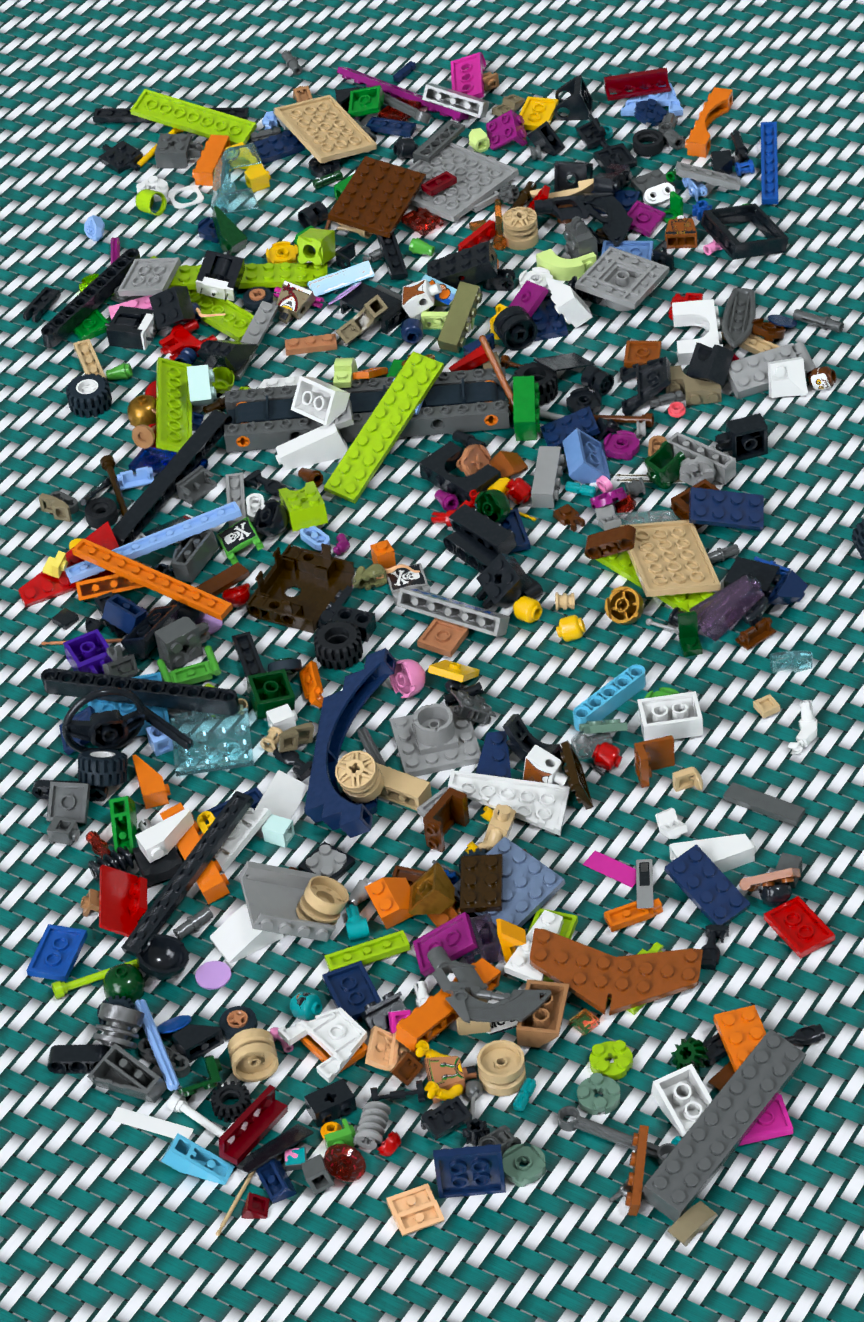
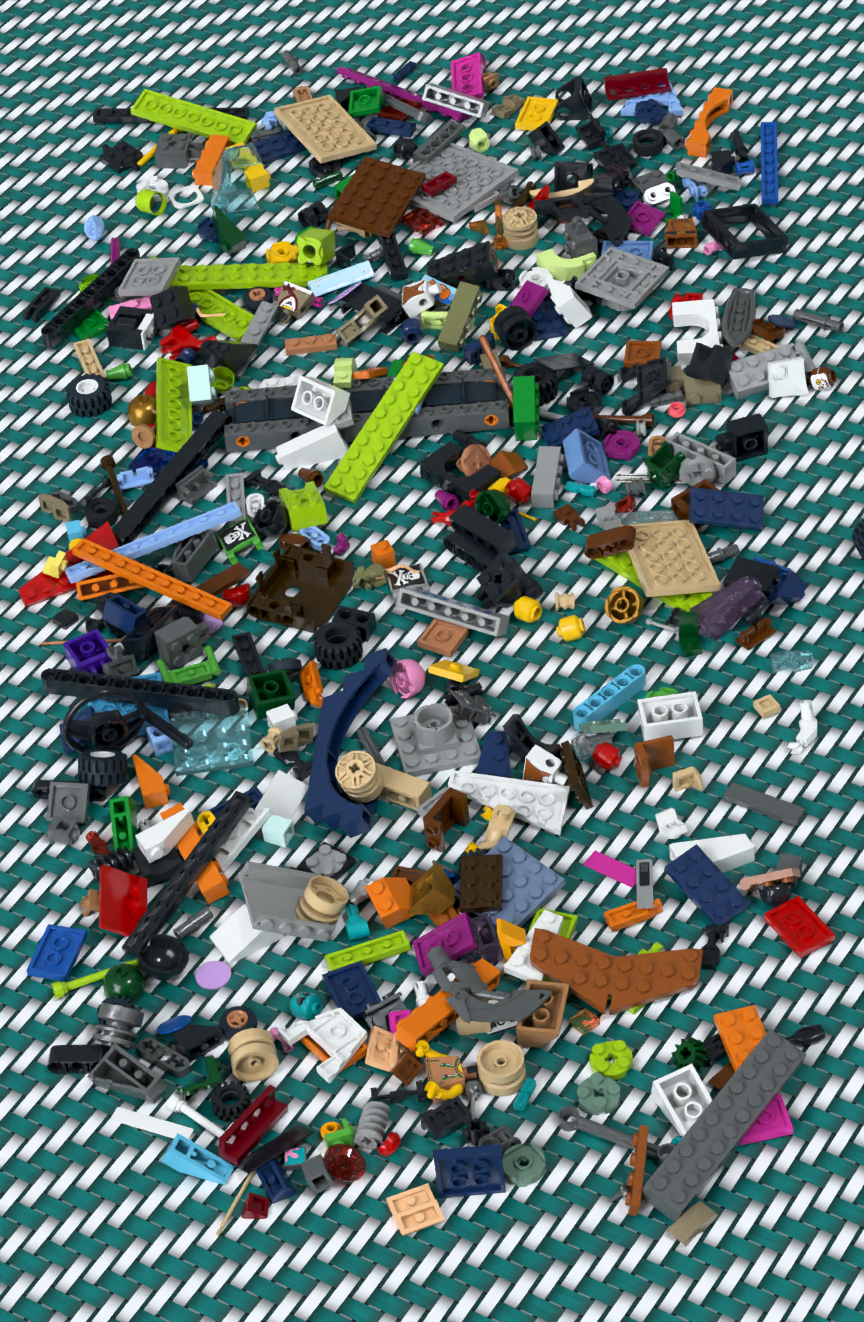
(75, 530): none -> medium azure plate
(157, 1046): light blue axle -> none
(166, 525): black sticker -> none
(220, 275): black piece -> none
(294, 540): none -> reddish brown rock
(330, 1103): black brick -> none
(341, 598): black hinge -> none
(471, 360): red piece -> none
(482, 234): red plate -> none
(506, 129): magenta bracket -> none
(608, 498): magenta plate -> none

